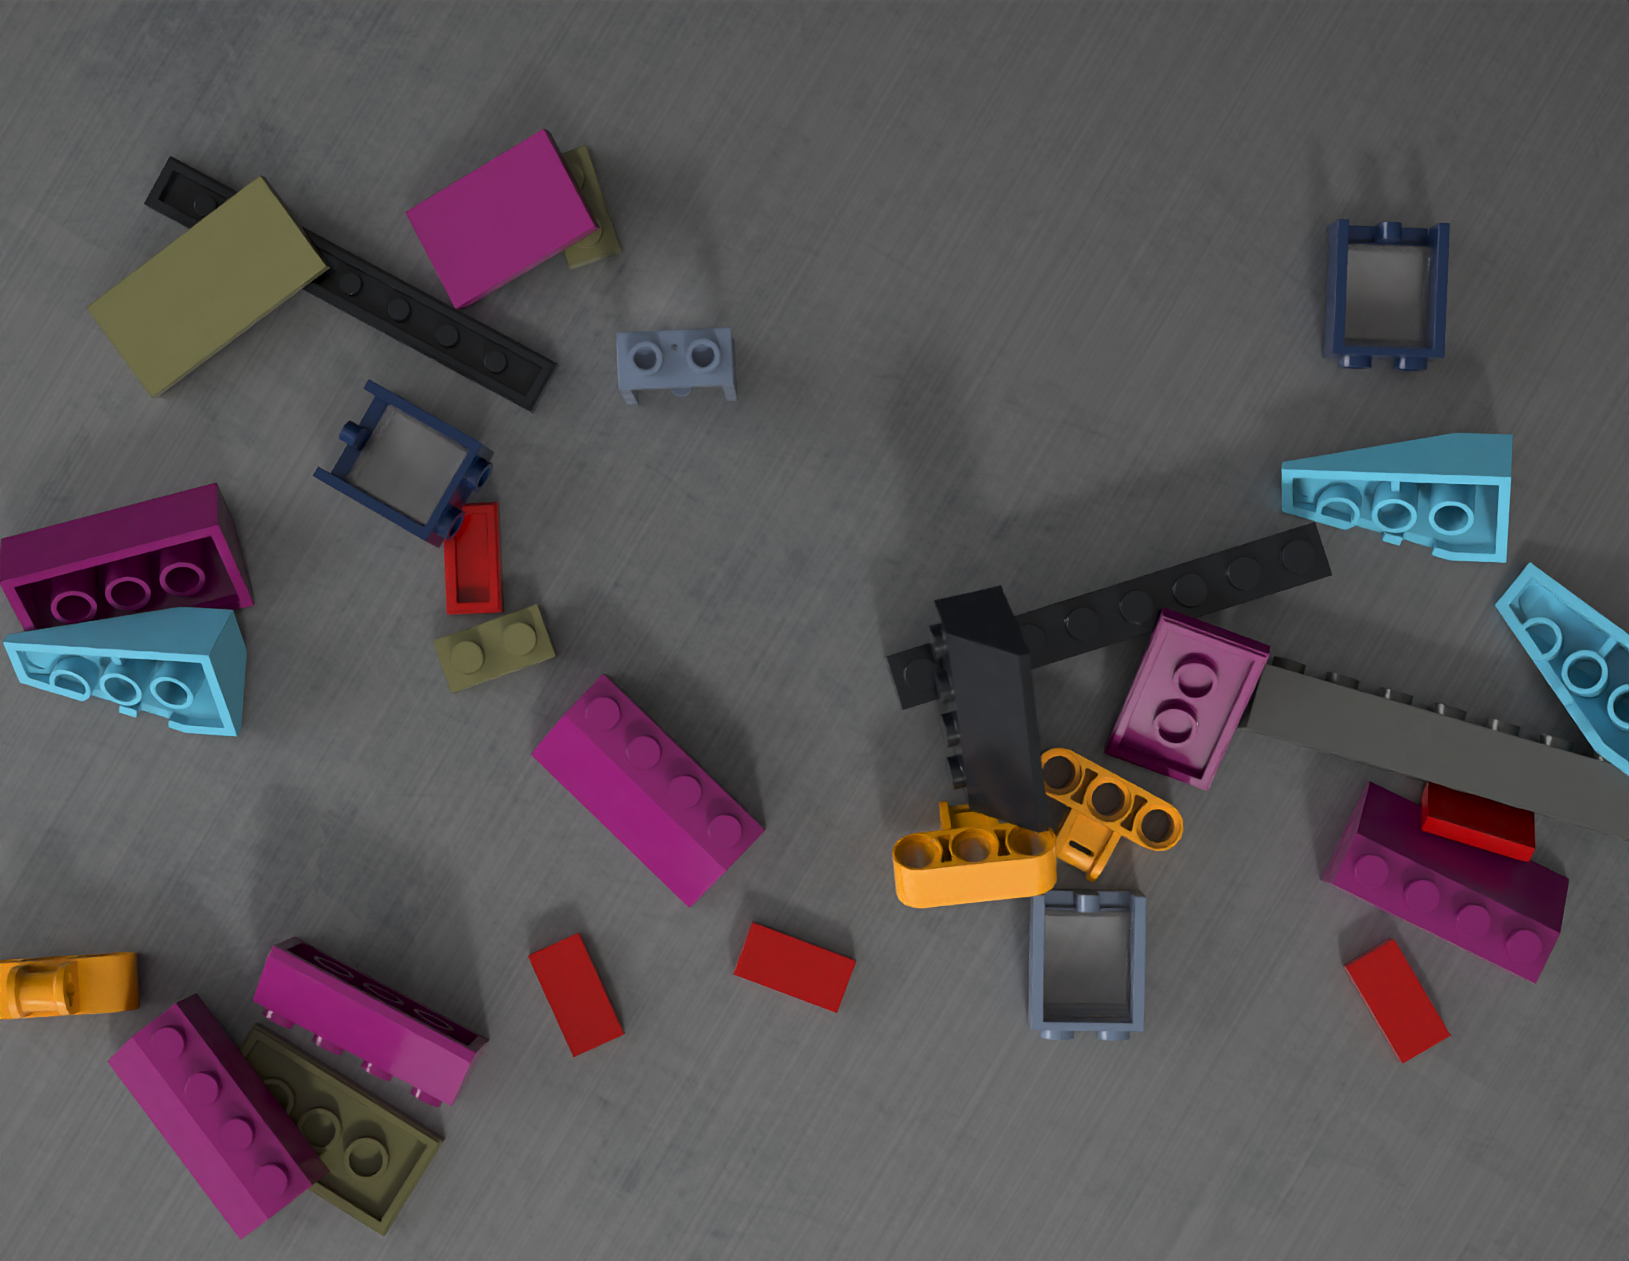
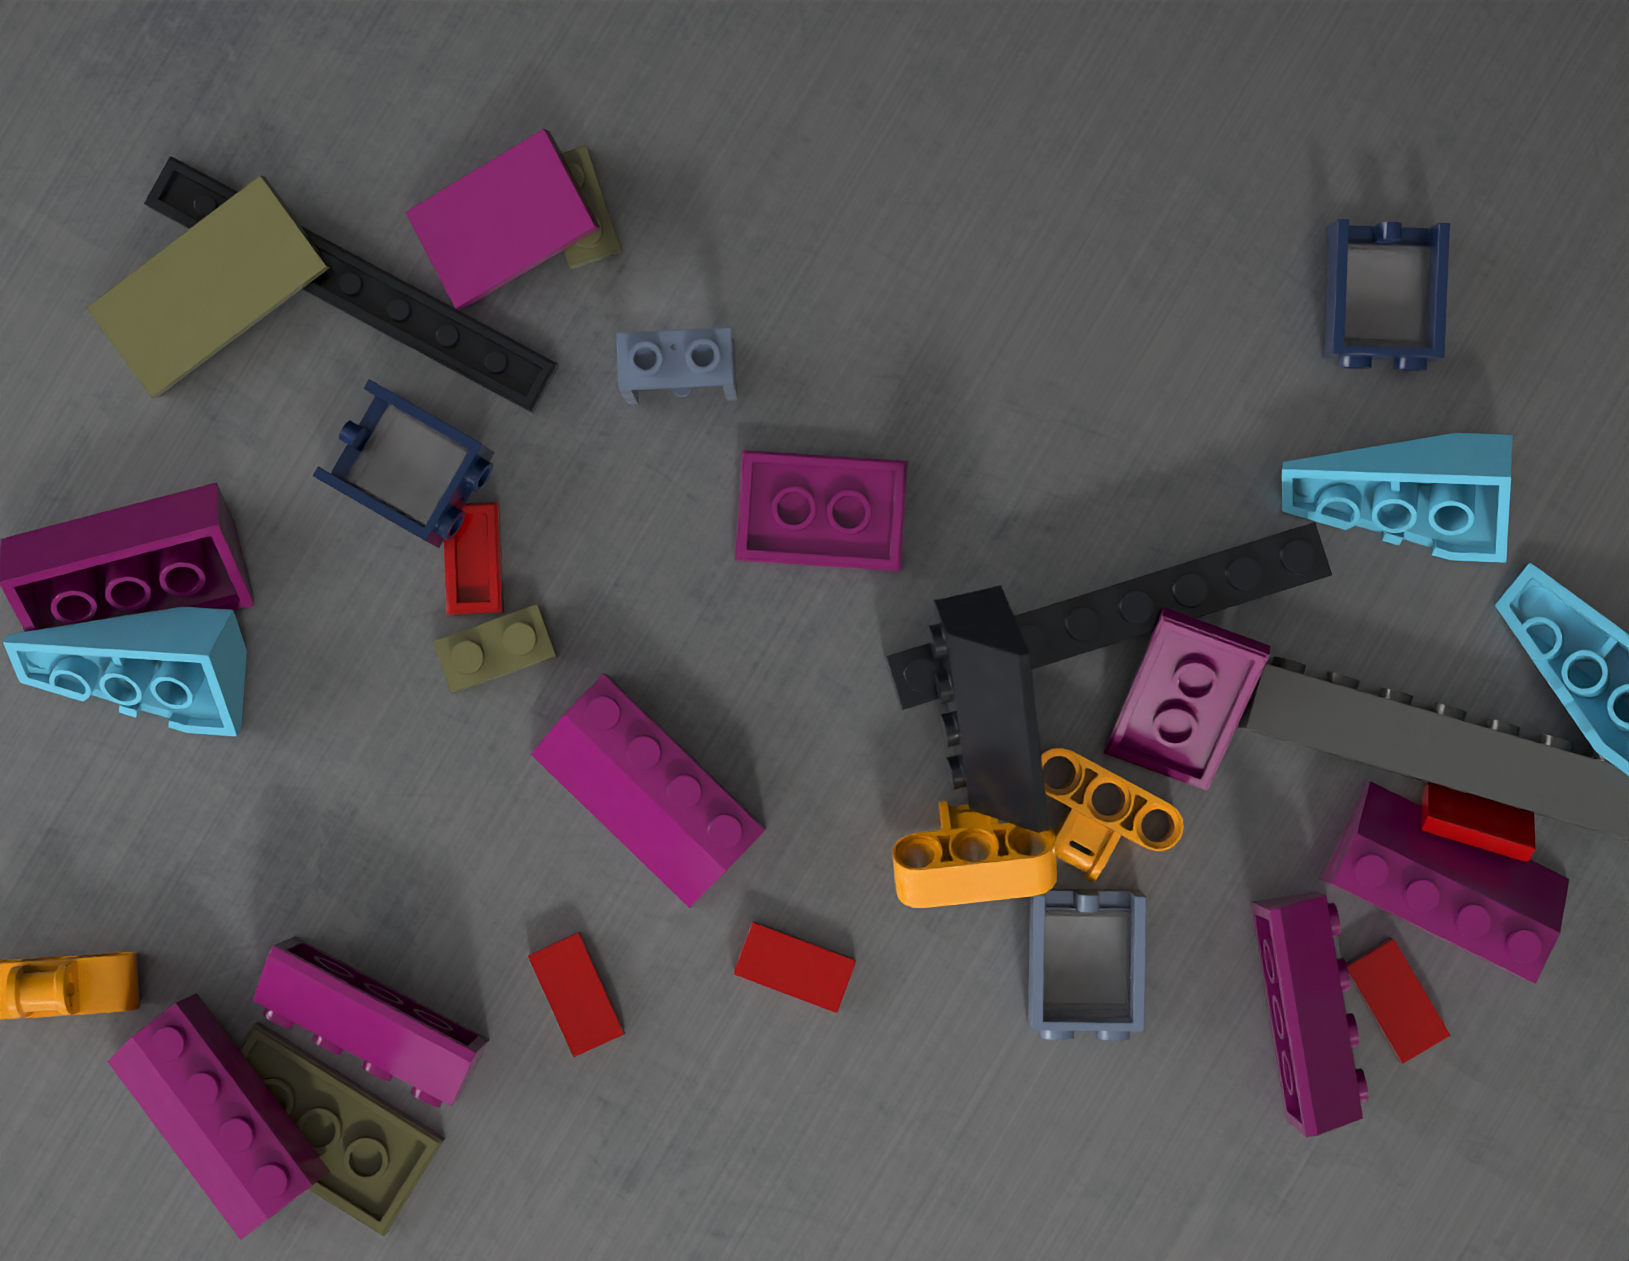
(821, 511): none -> magenta tile
(1309, 1012): none -> magenta slope

